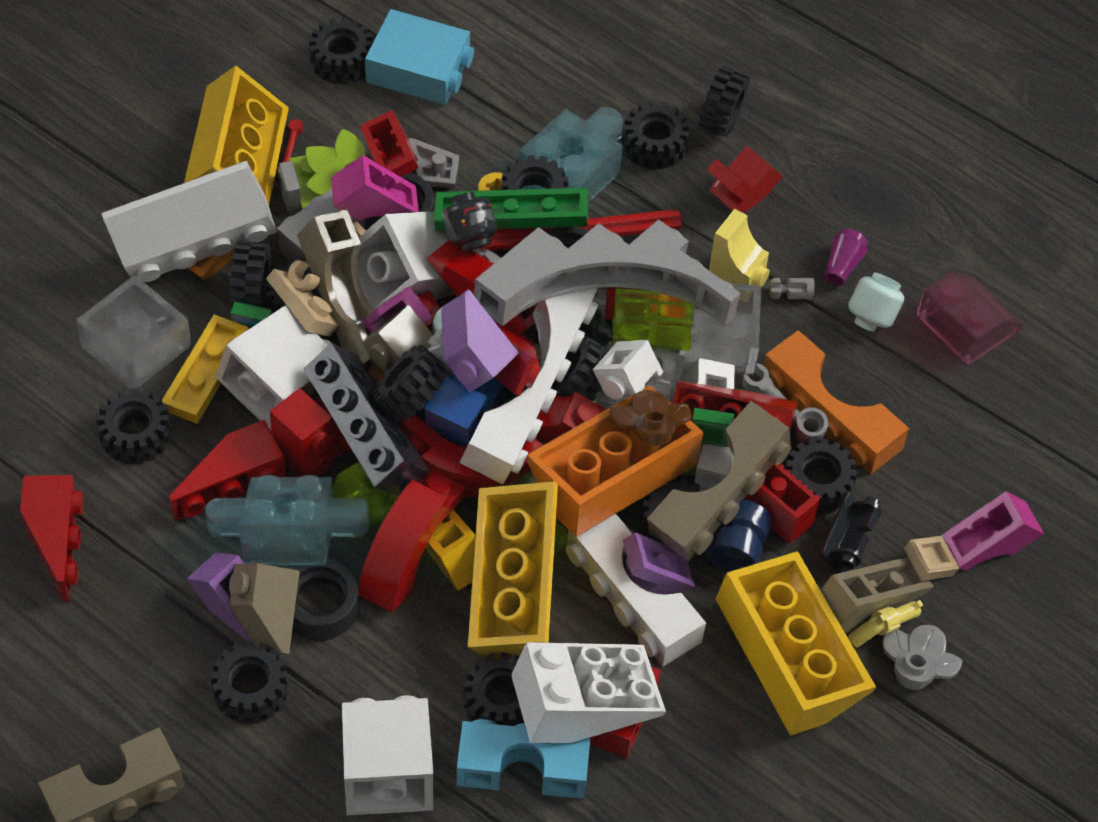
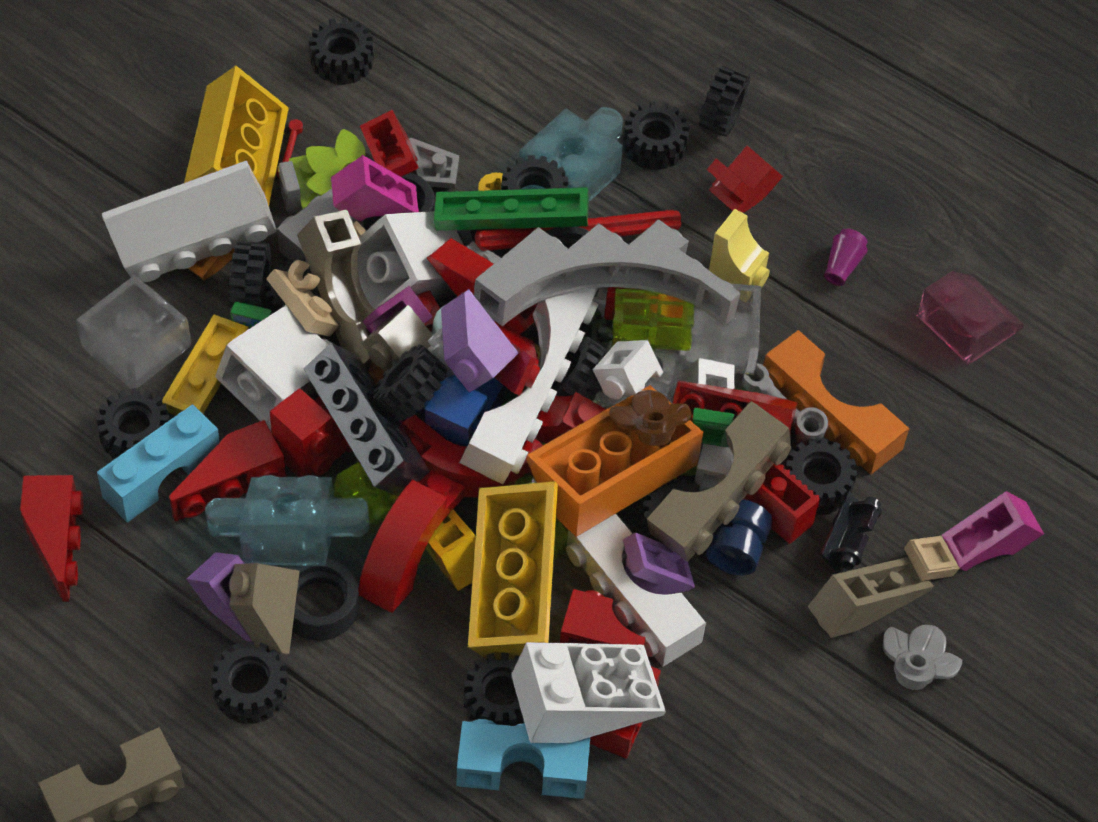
(134, 477): none -> medium azure arch
(387, 756): white slope -> none
(418, 57): medium azure brick -> none
(470, 222): black head -> none
(592, 621): none -> red arch
(793, 642): yellow slope -> none
(795, 288): light grey piece -> none
(876, 301): light aqua head -> none
(884, 622): light yellow piece -> none

